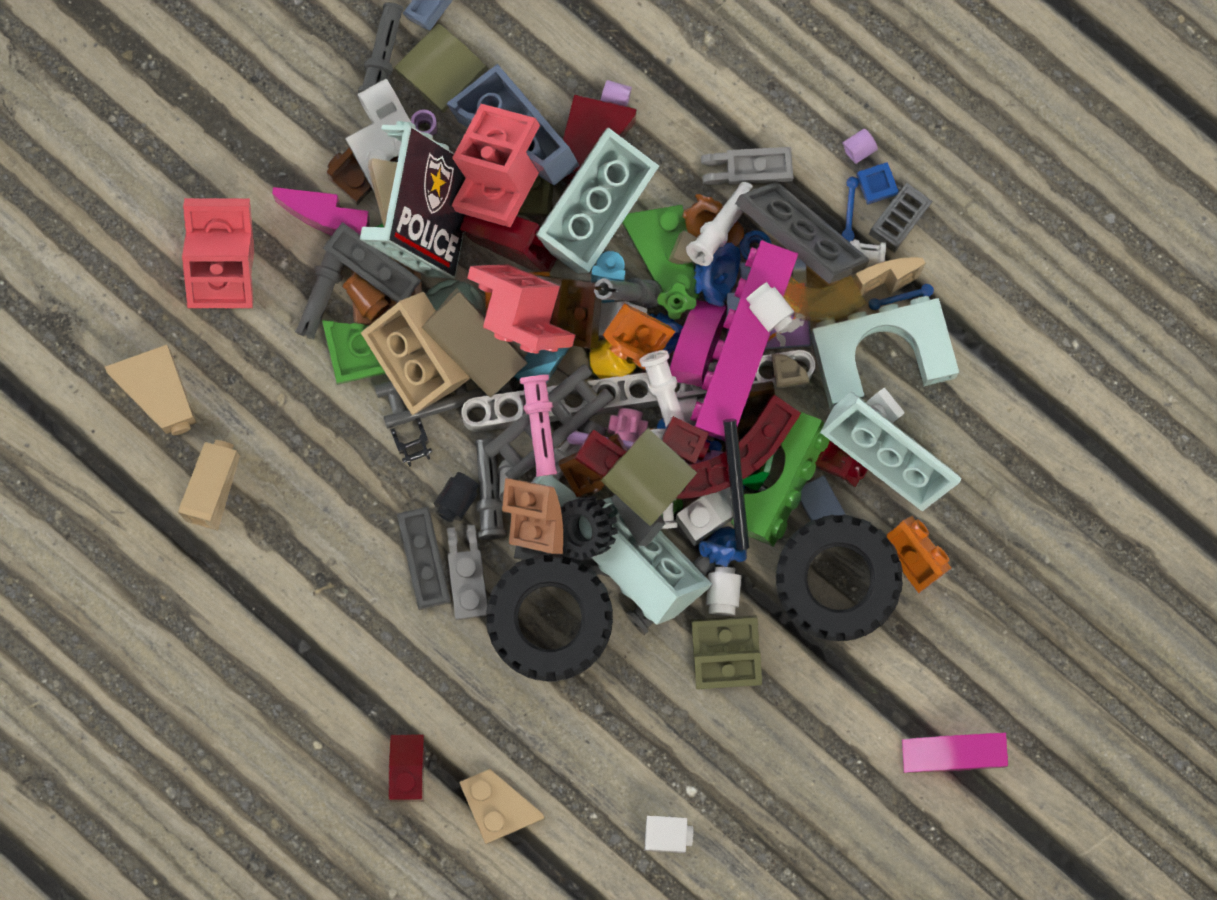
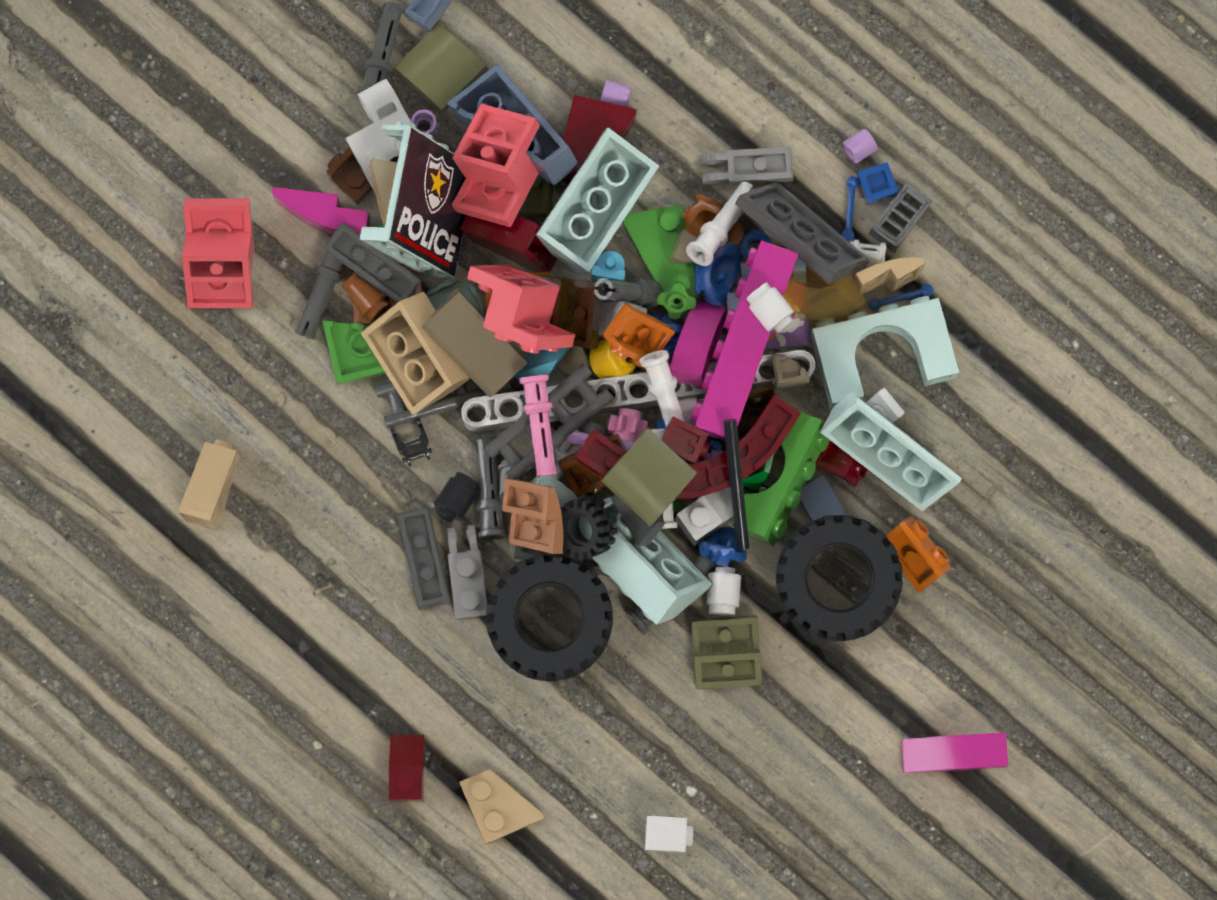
(156, 388): tan slope -> none

